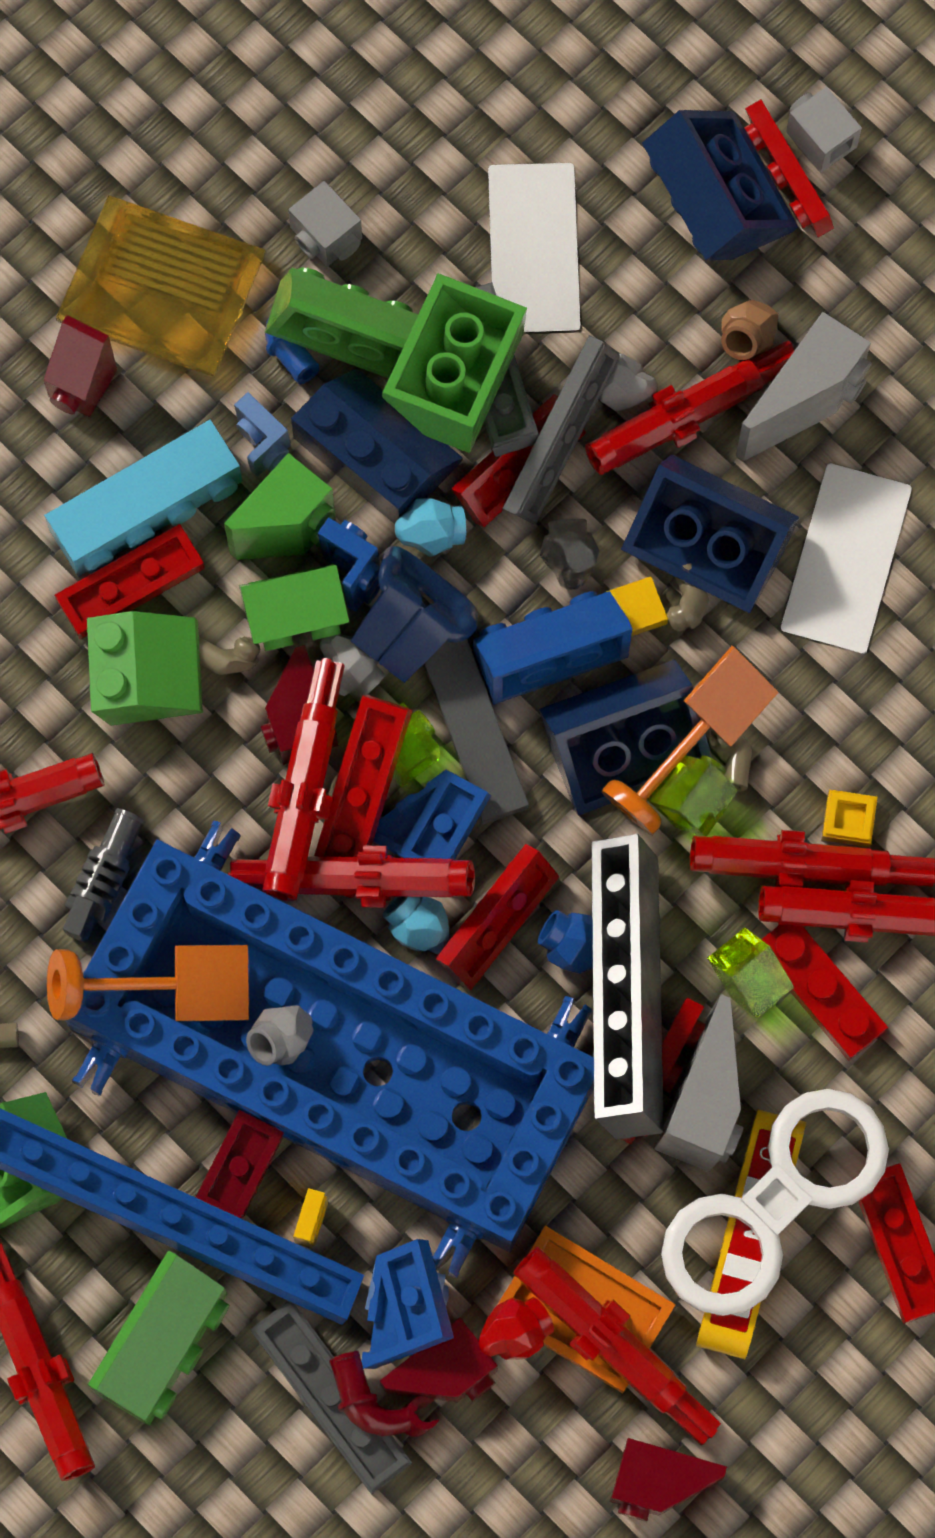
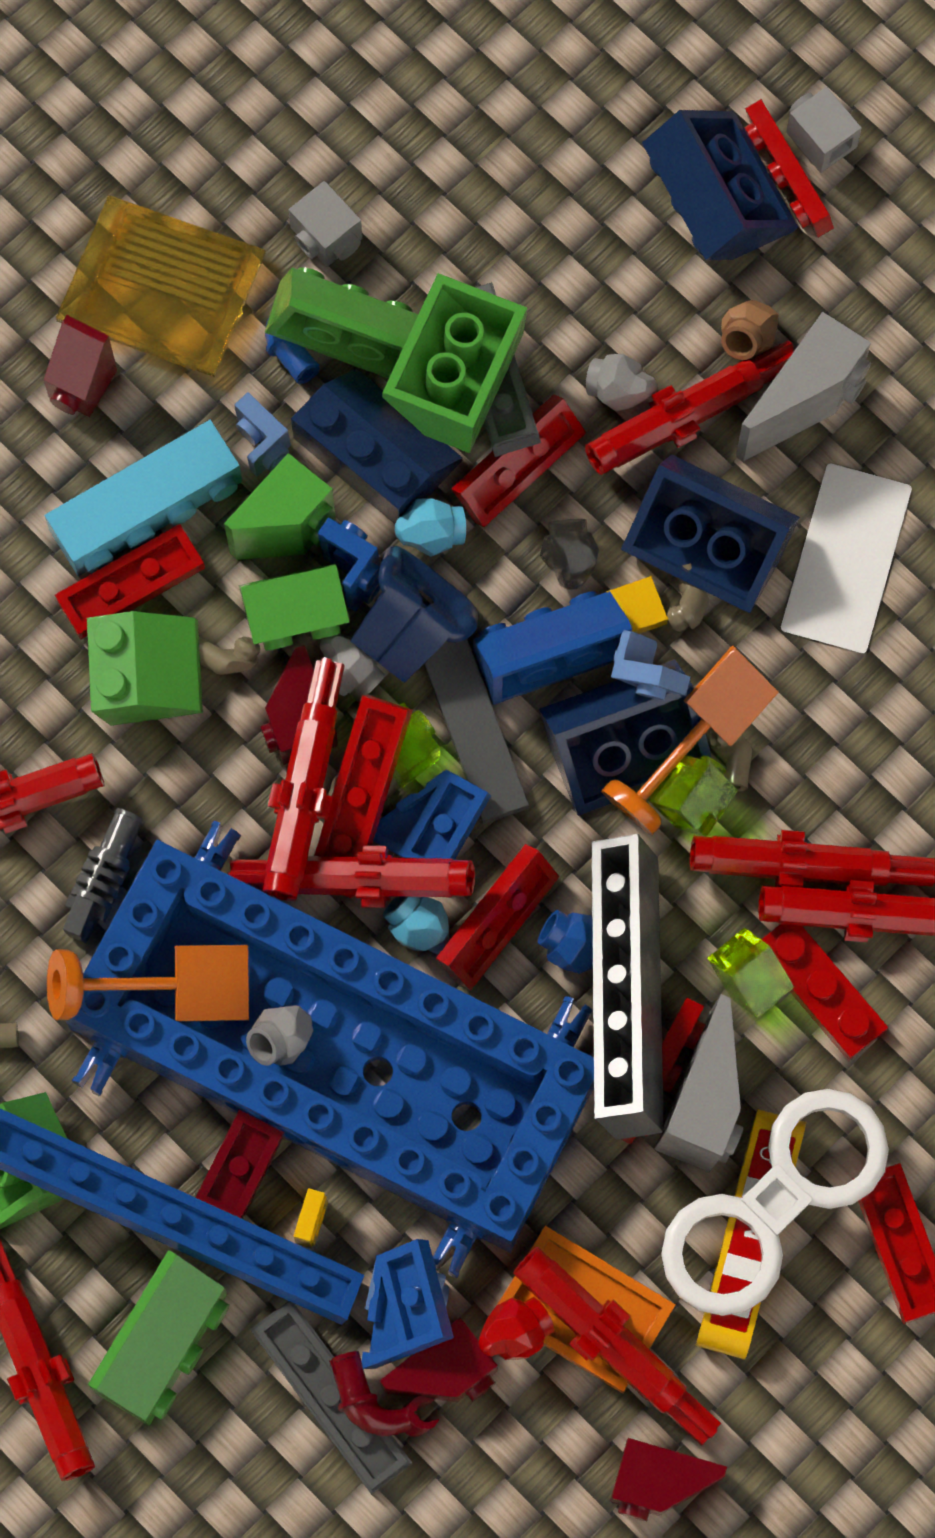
(536, 242): white sticker -> none
(562, 430): dark grey tile -> none
(635, 666): none -> medium blue bracket
(849, 818): yellow tile -> none

